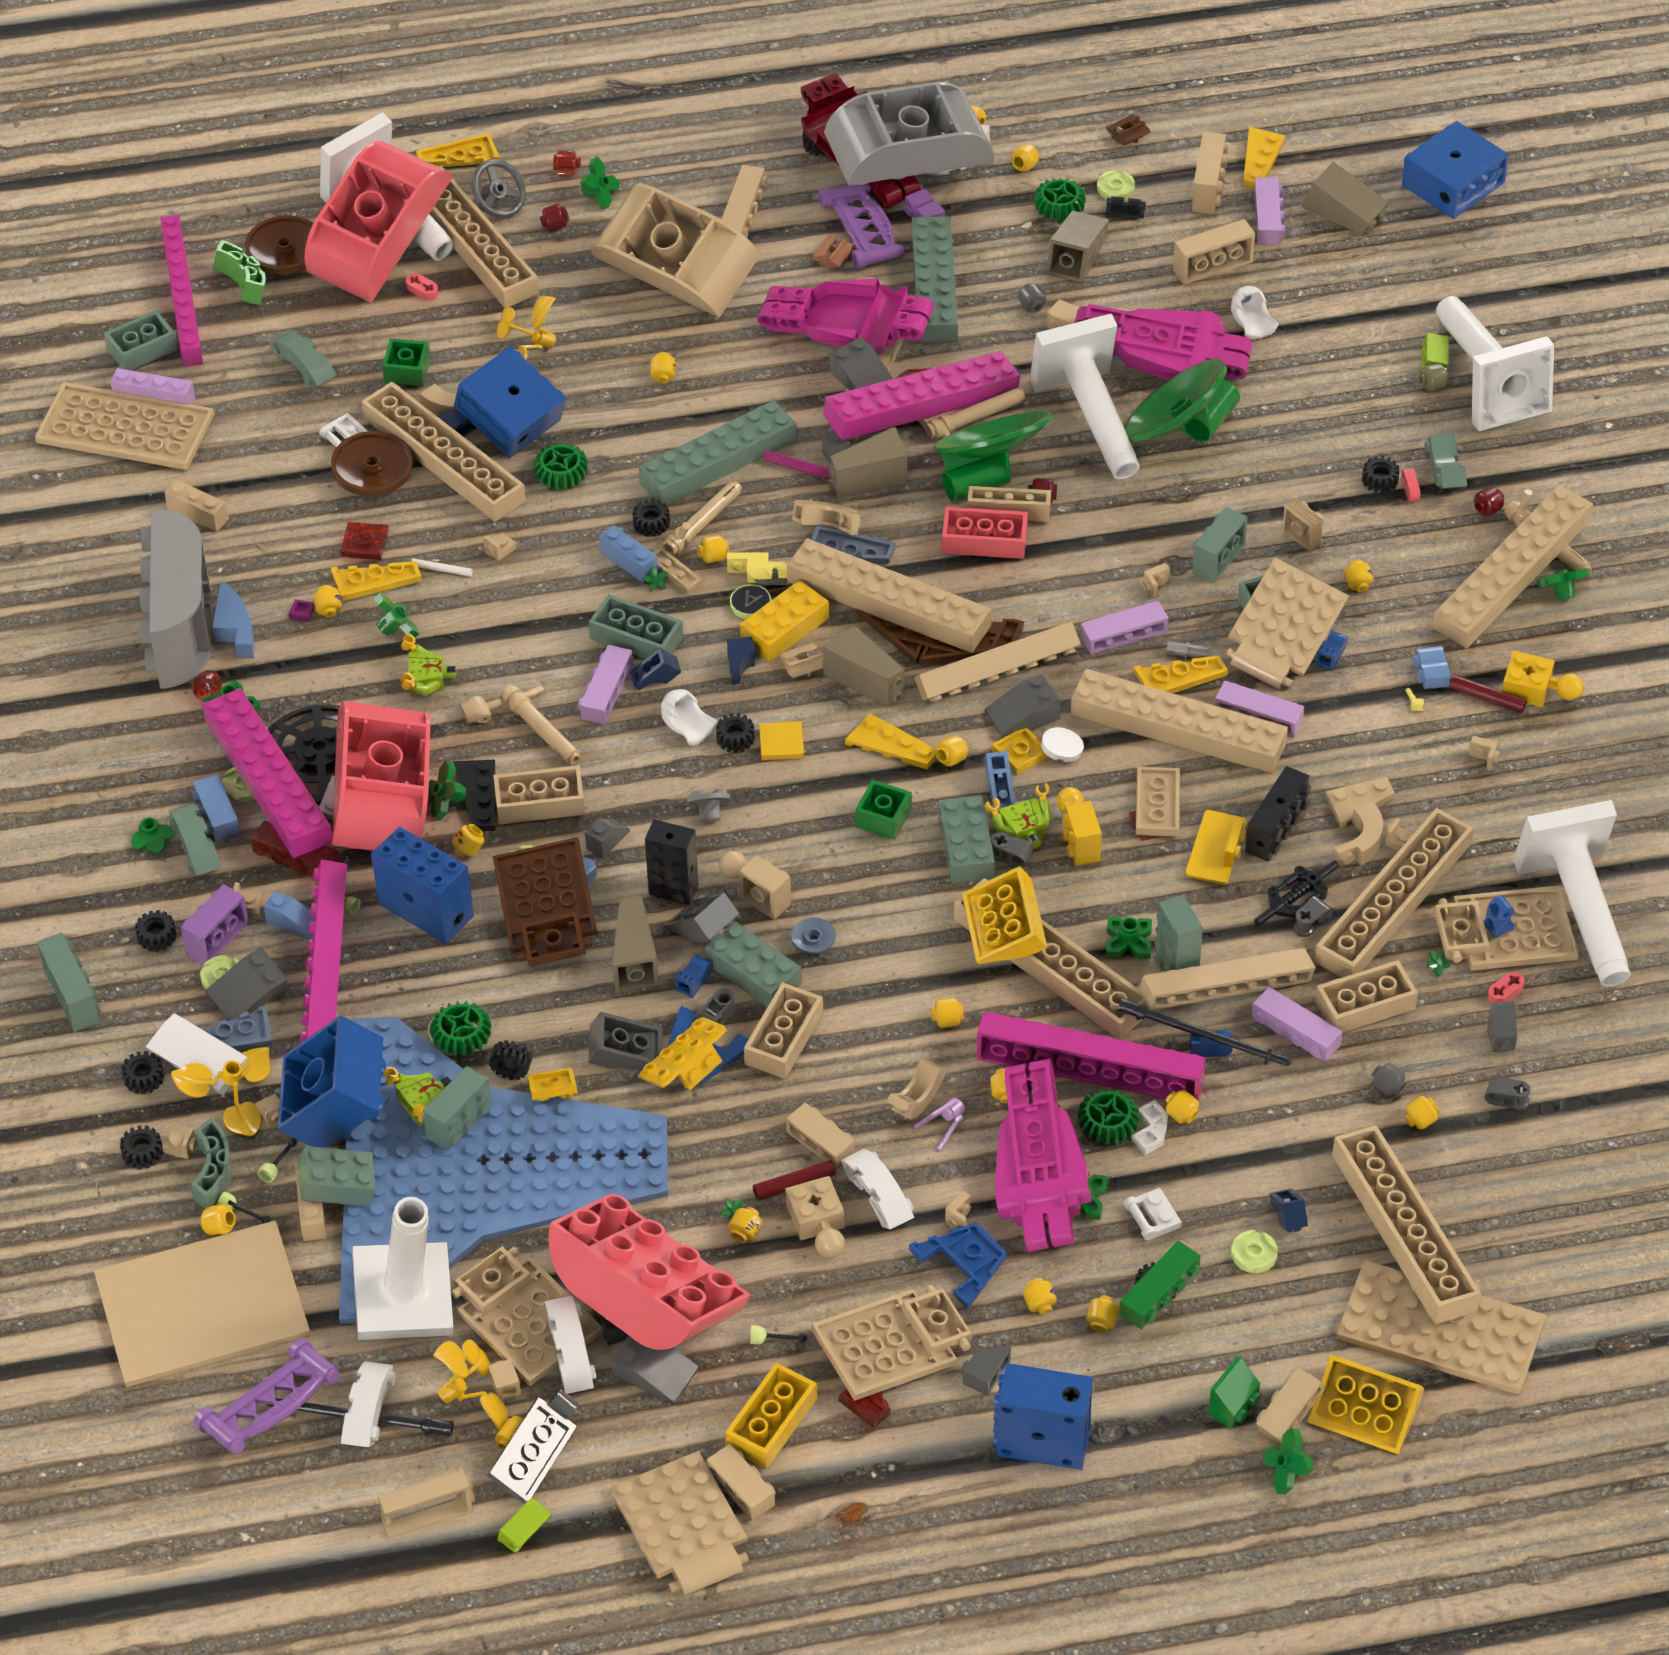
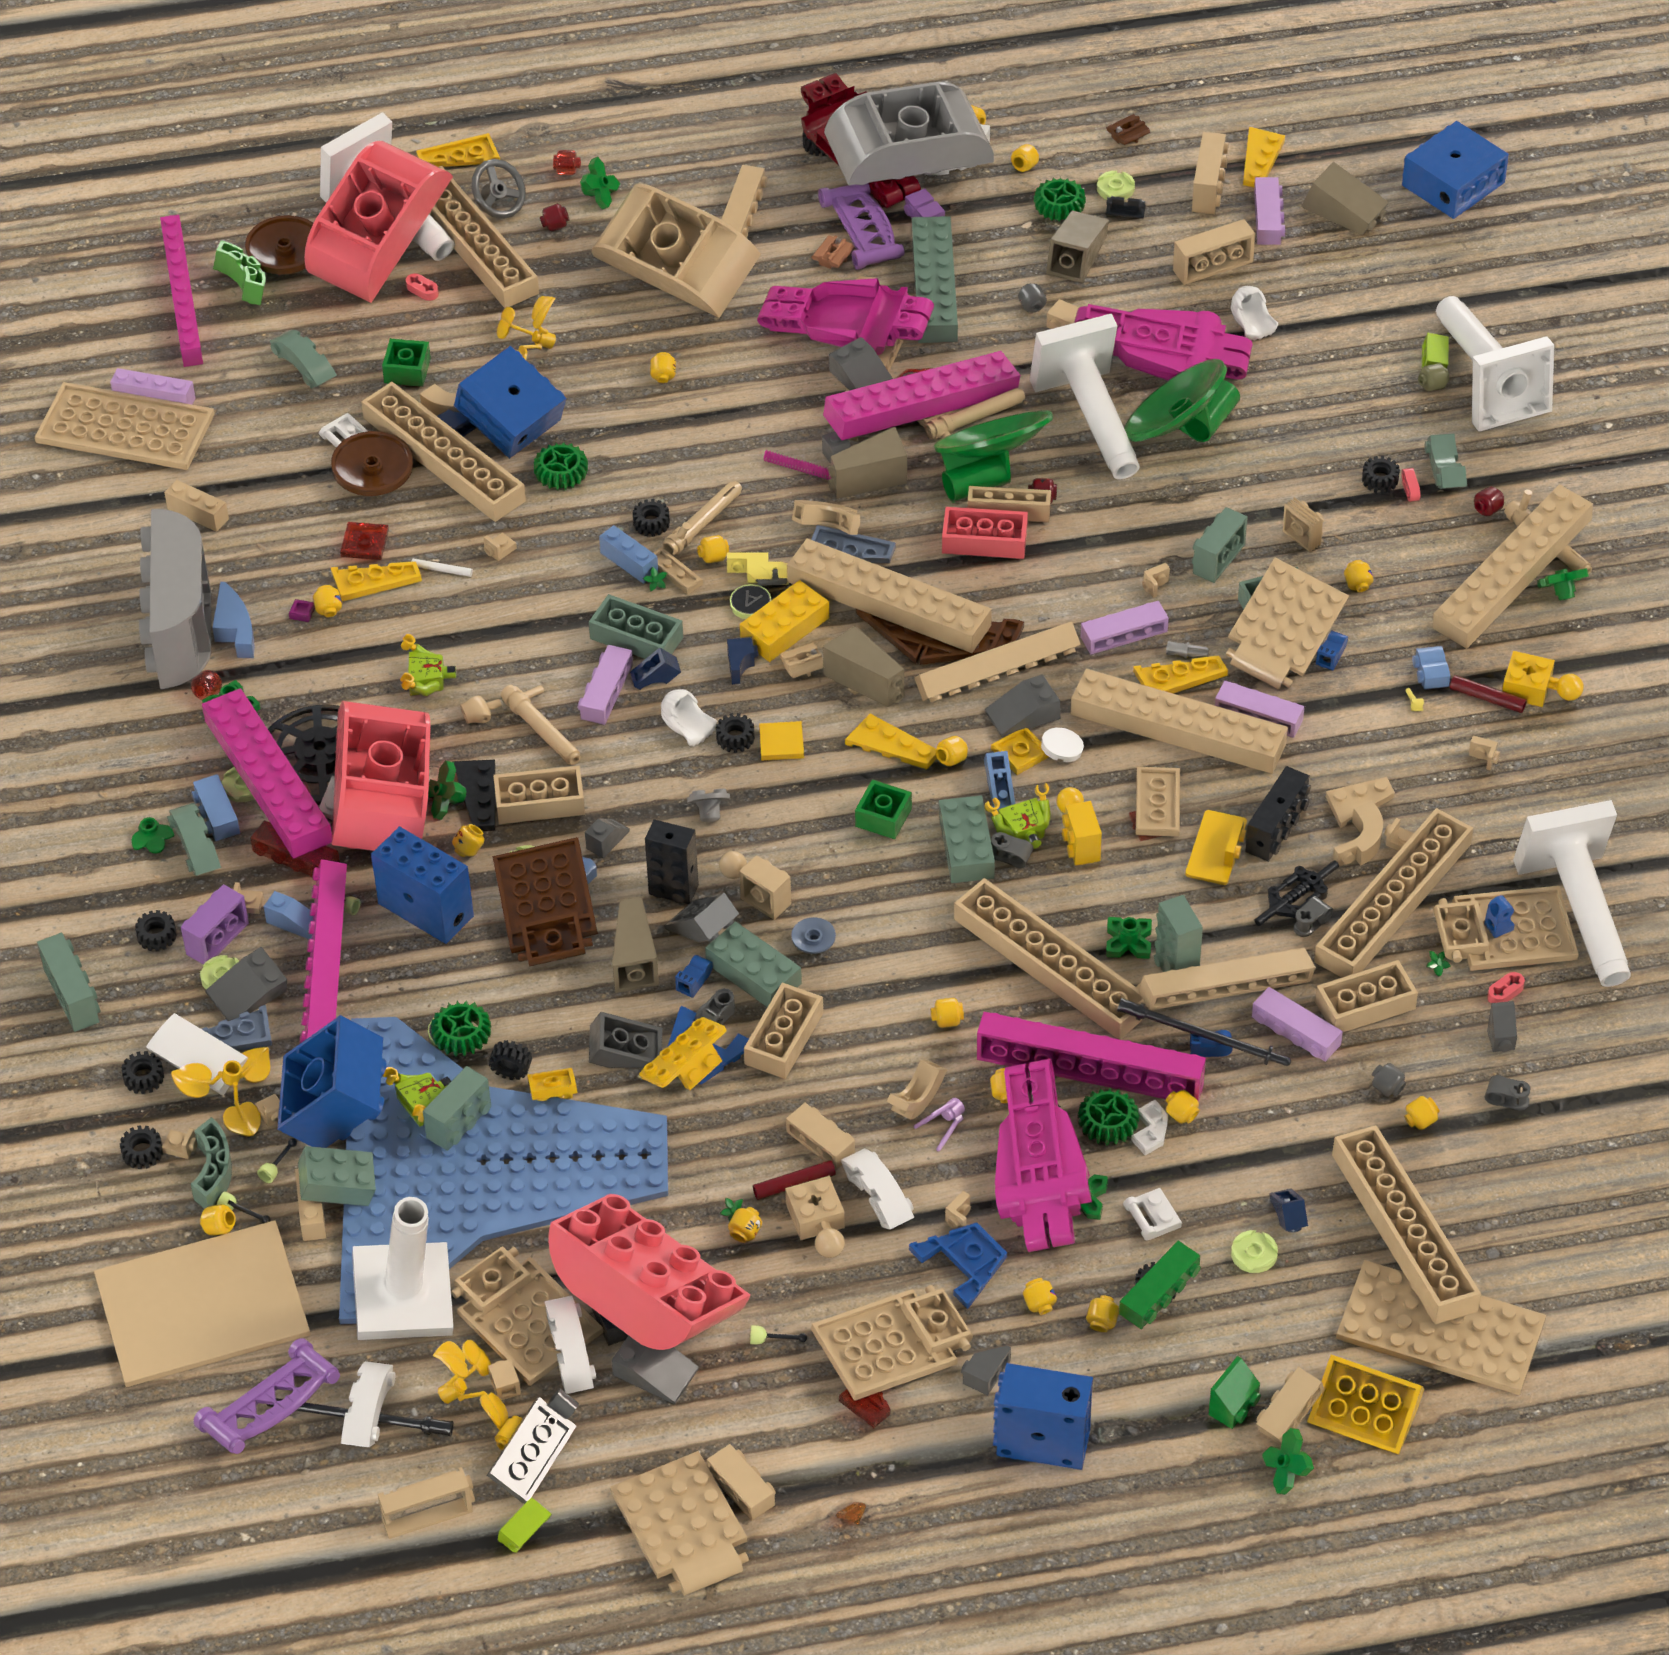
(140, 341): sand green brick -> none
(394, 617): green plant -> none
(718, 453): sand green brick -> none
(771, 1415): yellow brick -> none
(1004, 918): yellow slope -> none

